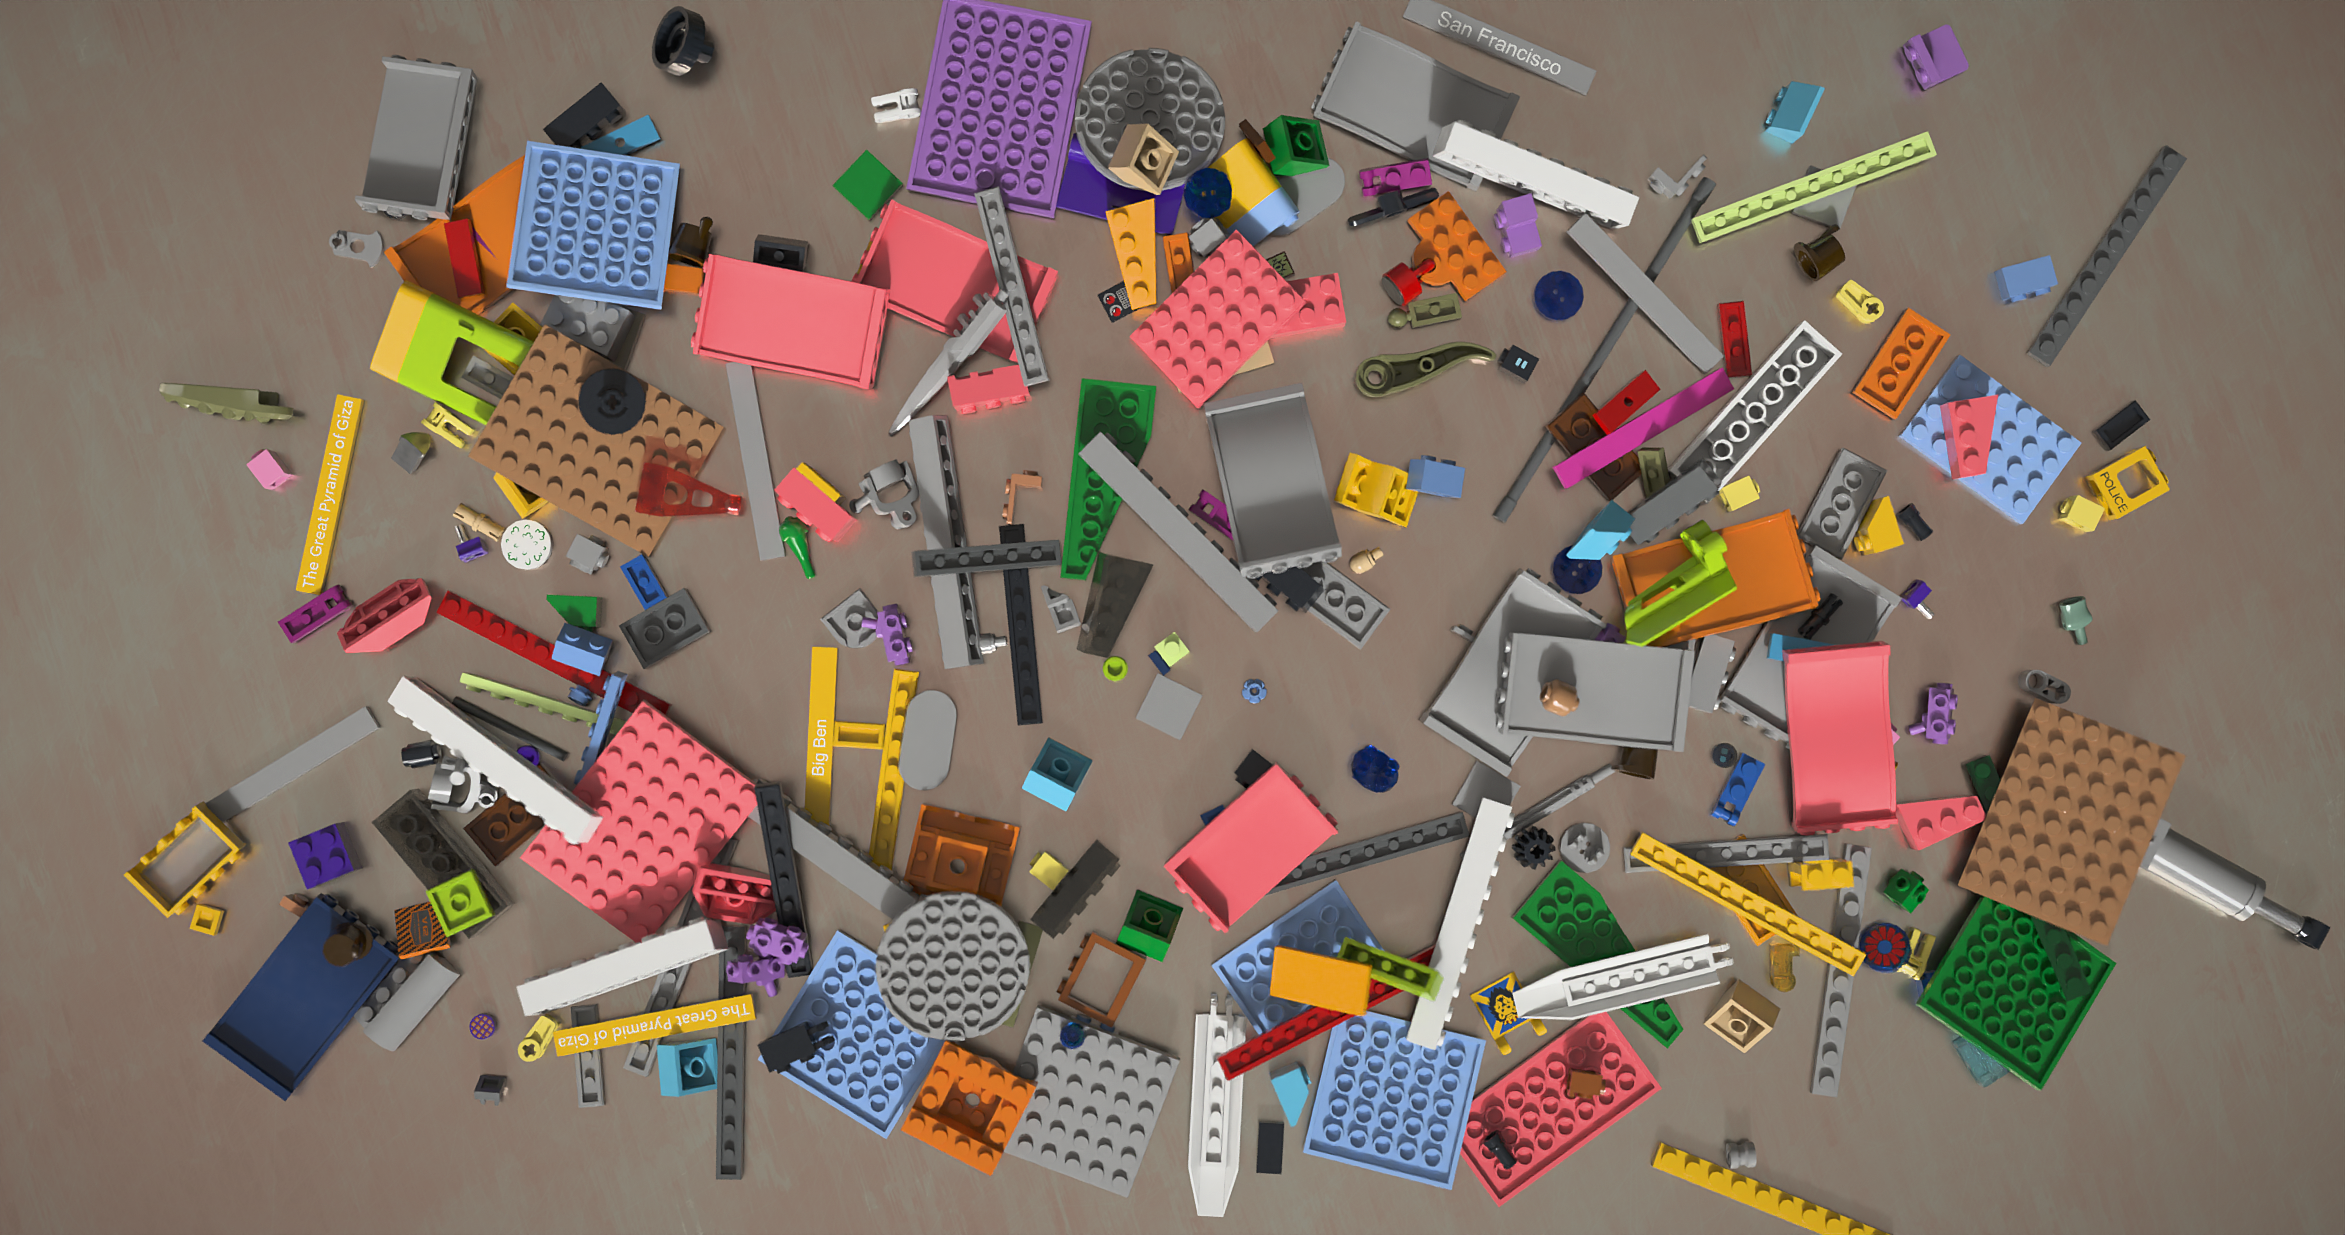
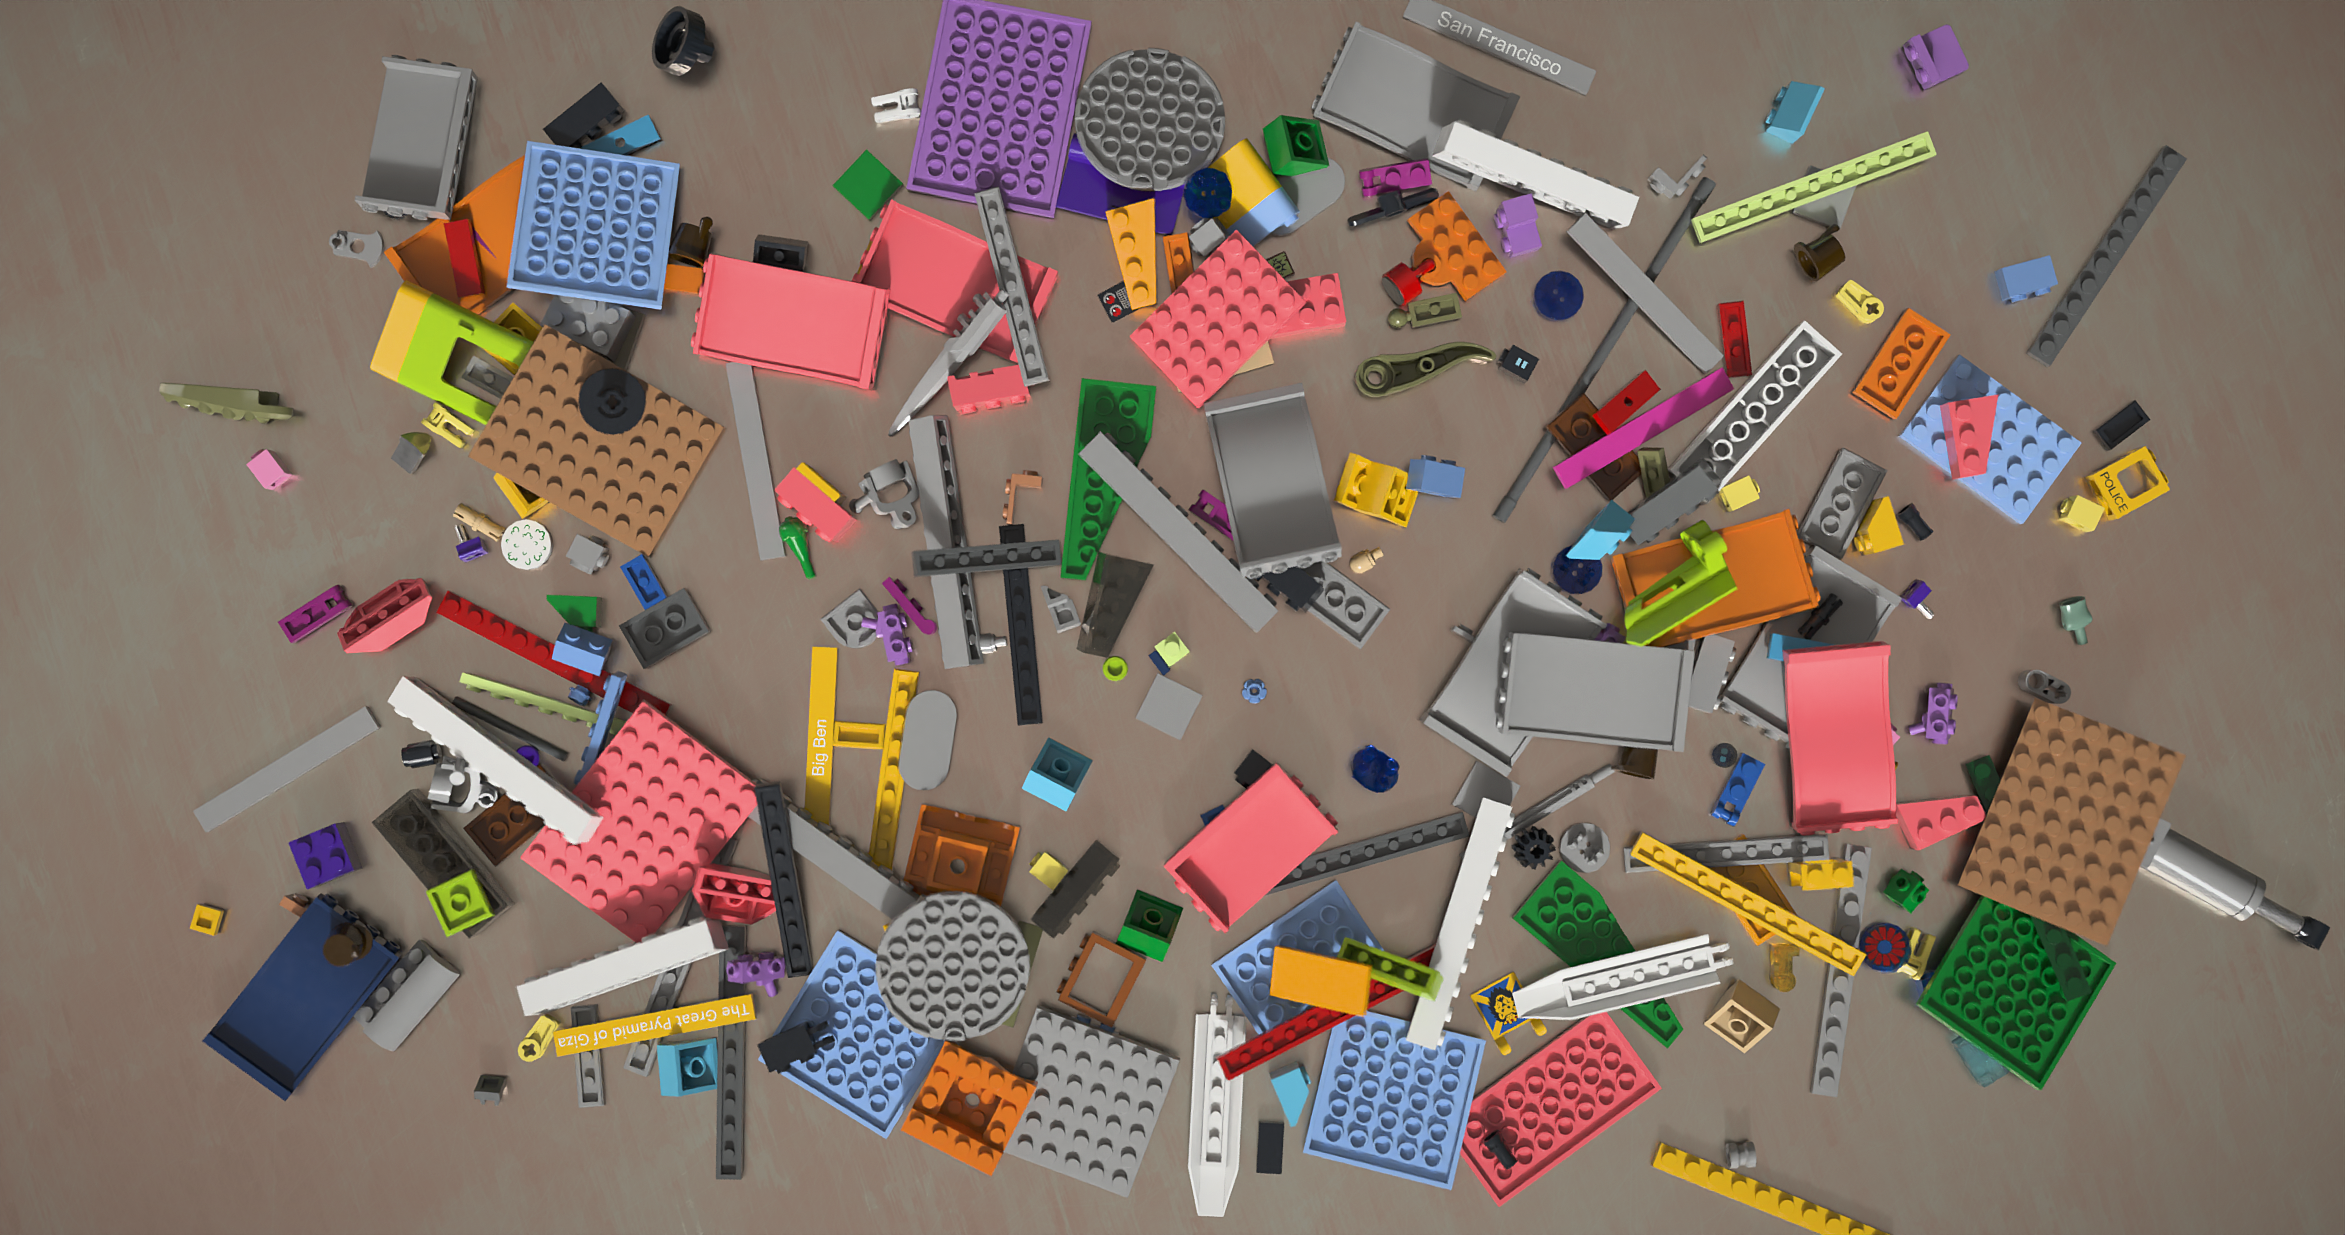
(186, 861): window -> none
(329, 494): yellow tile -> none
(419, 931): tile -> none
(483, 1026): tile -> none
(652, 490): clear red plate -> none
(770, 937): medium lavender brick -> none
(911, 607): none -> magenta plate
(1072, 1035): clear blue tile -> none
(1143, 158): tan slope -> none
(1257, 141): reddish brown tile -> none
(1559, 697): medium nougat head -> none
(1584, 1083): dark orange brick -> none

